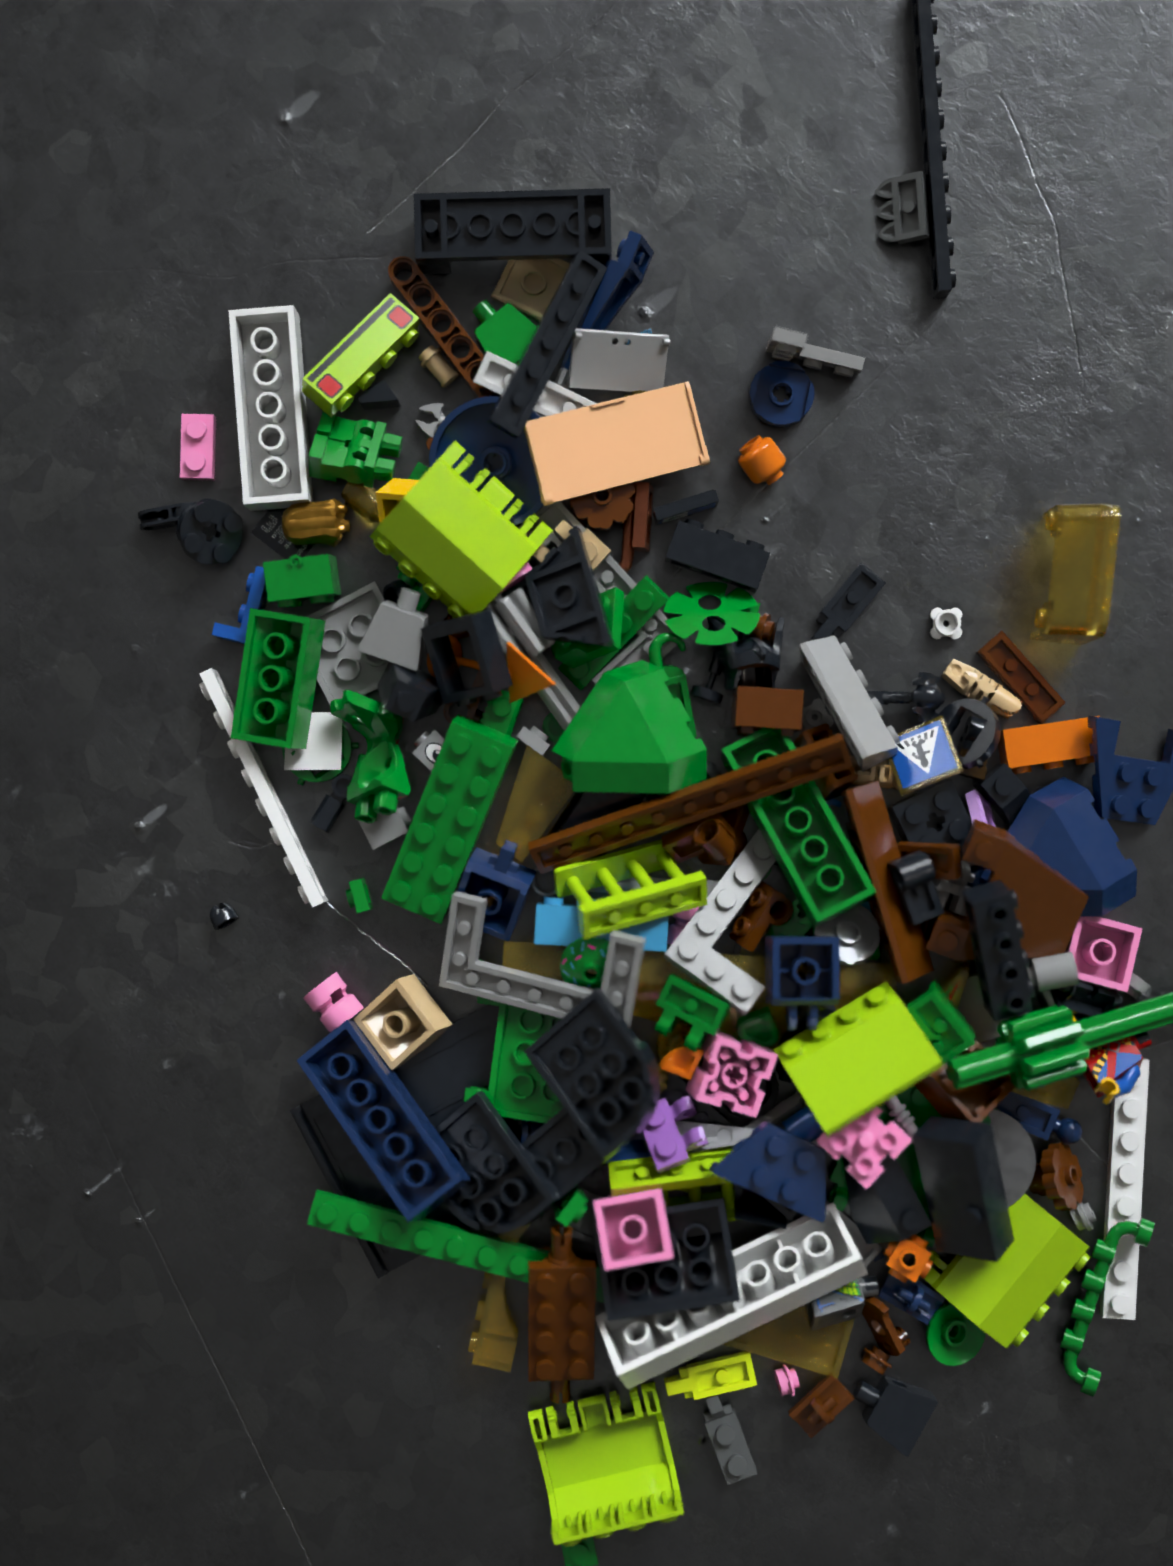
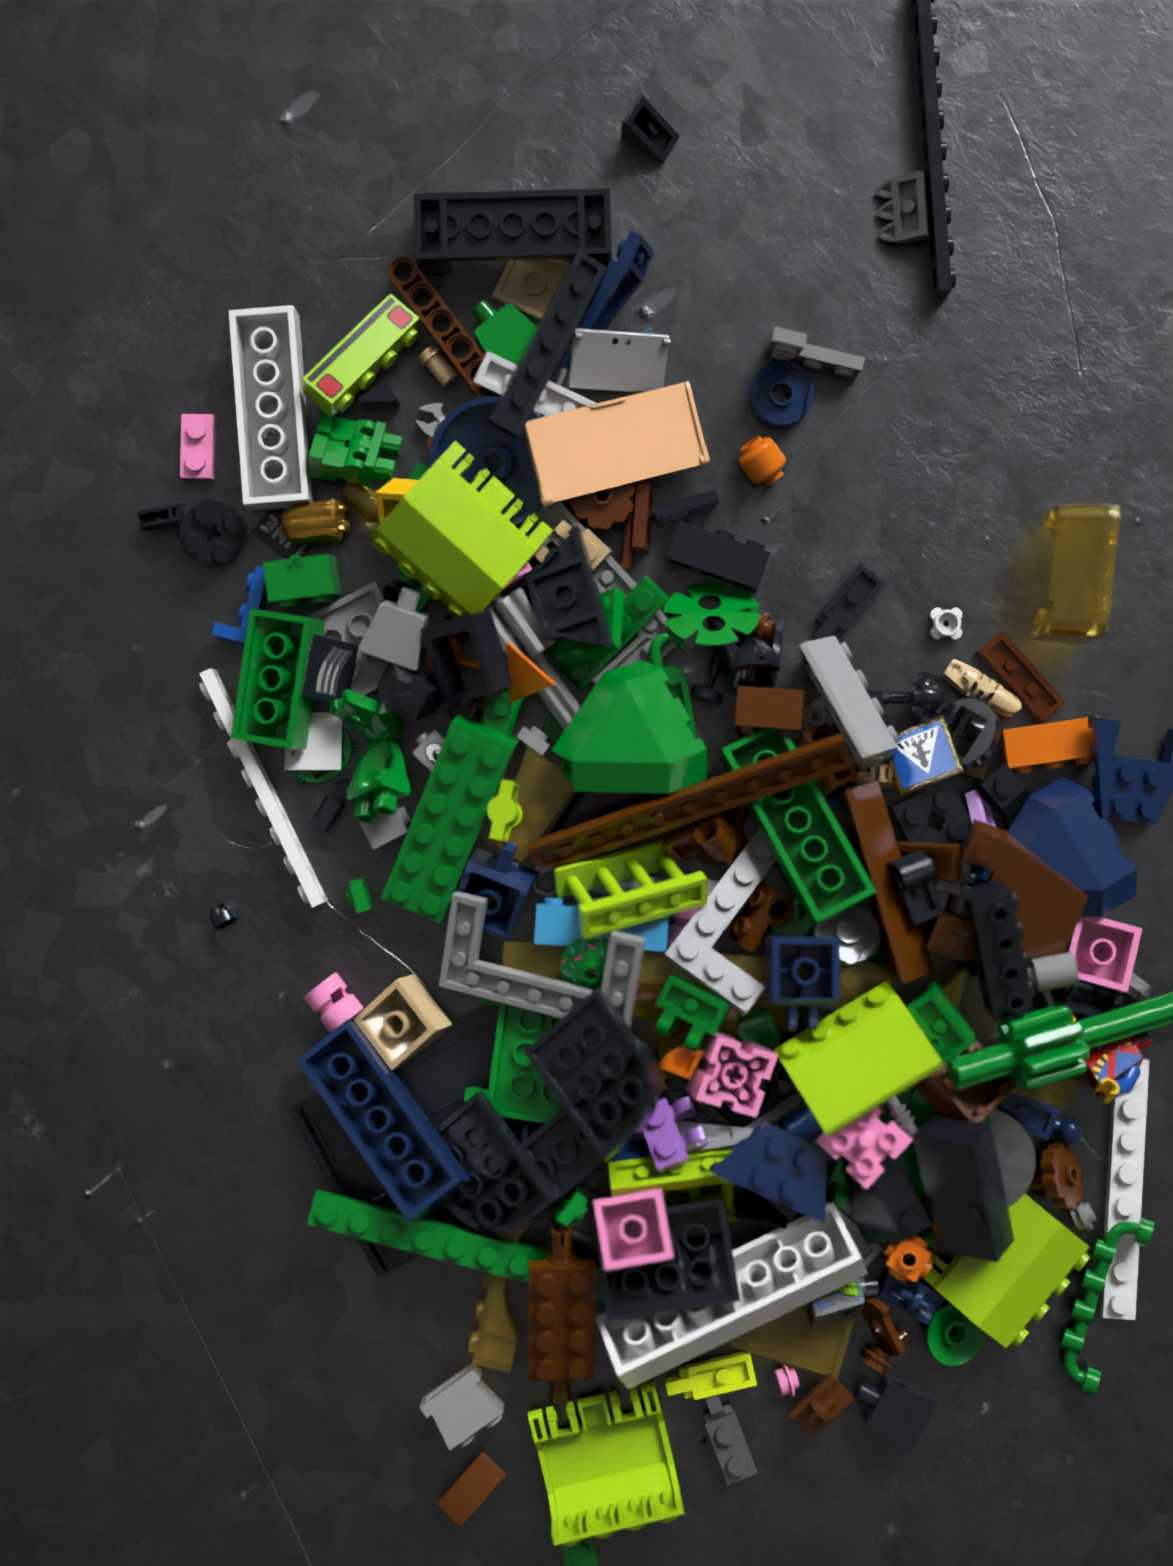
(329, 668): none -> black sticker
(462, 1406): none -> light grey hips
(471, 1489): none -> reddish brown slope
(504, 811): none -> lime piece
(648, 130): none -> black slope

